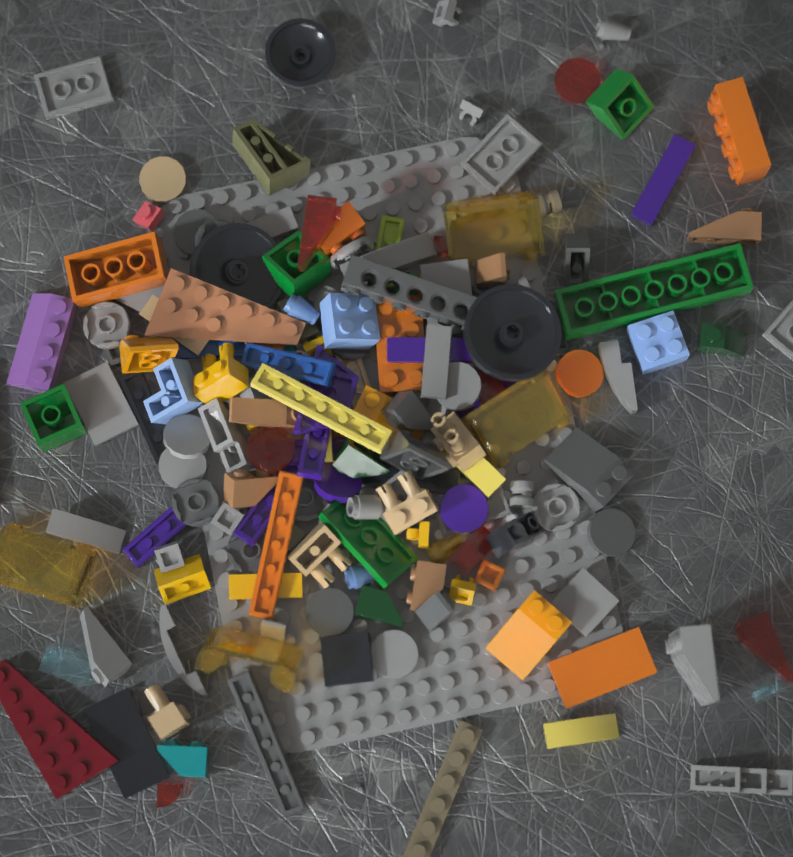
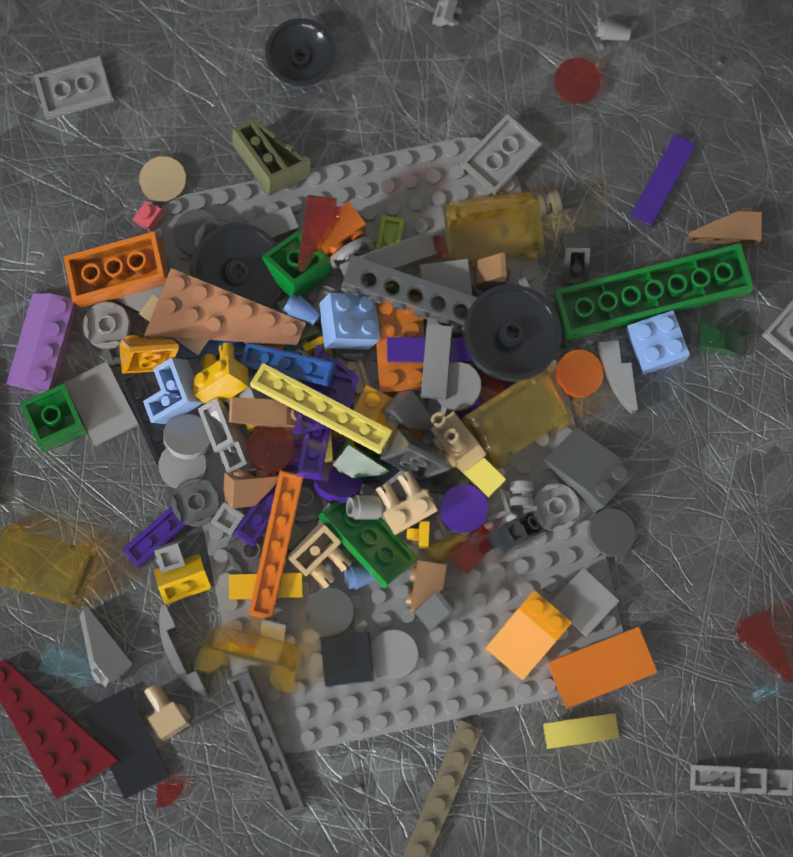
(85, 531): light grey slope -> none
(186, 760): teal slope -> none
(377, 606): dark green slope -> none
(462, 591): yellow tile -> none
(474, 108): light grey tile -> none
(489, 575): orange tile -> none
(620, 103): green slope -> none
(694, 658): light grey slope -> none
(739, 131): orange brick -> none

